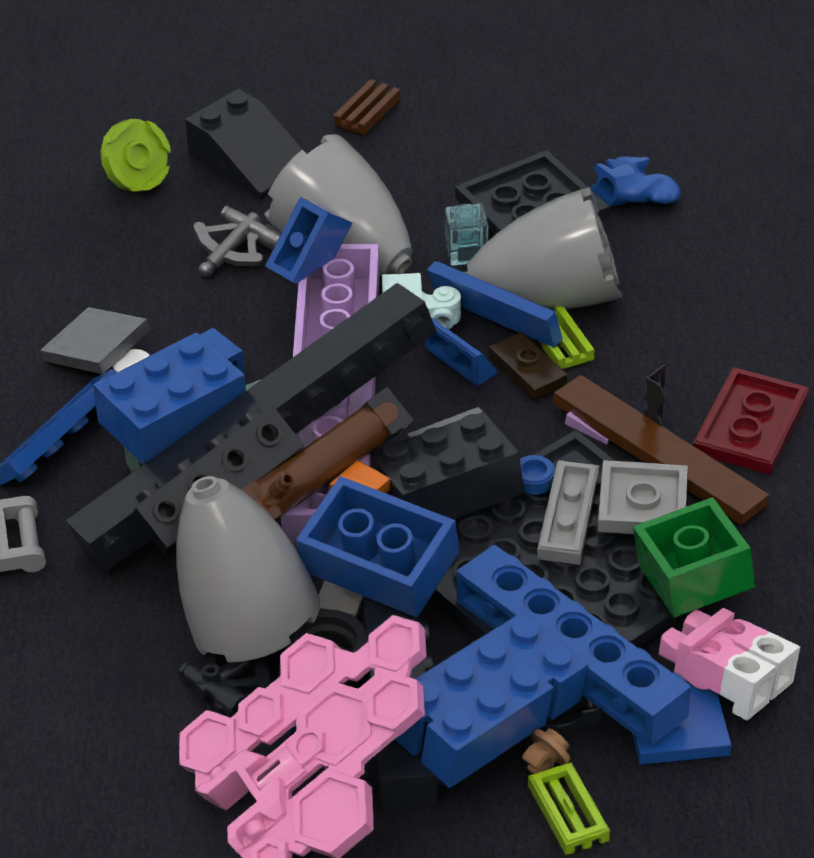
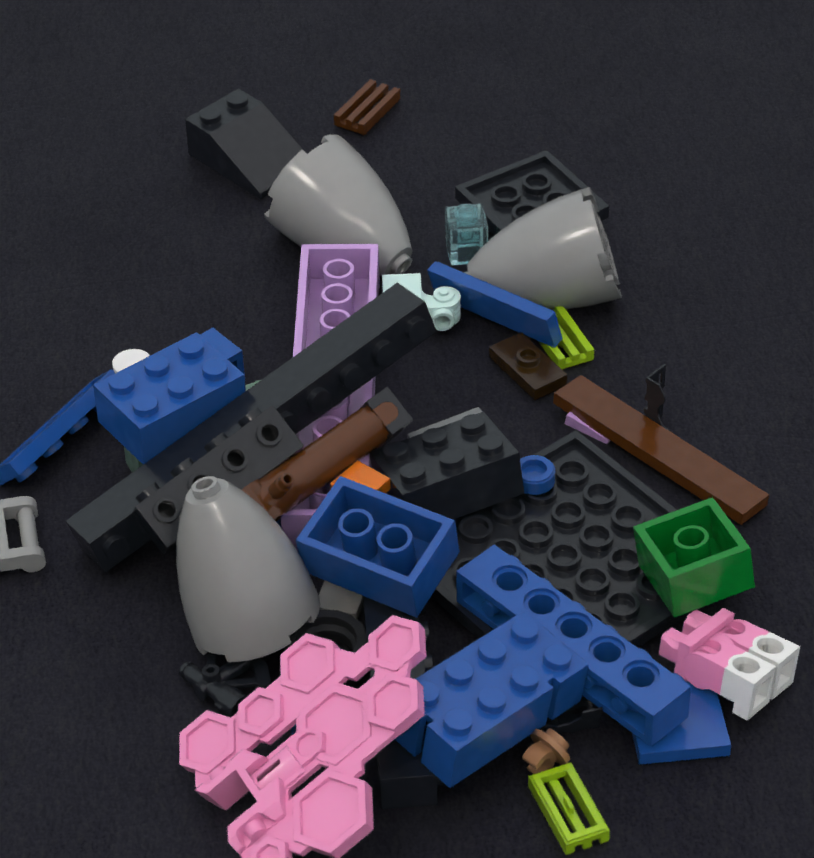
(95, 340): flat silver tile -> none
(135, 155): lime tile -> none
(244, 229): flat silver piece -> none
(307, 241): blue slope -> none
(459, 355): blue slope -> none
(568, 512): light grey tile -> none
(627, 182): blue animal -> none
(639, 493): light grey plate -> none
(751, 420): dark red tile -> none

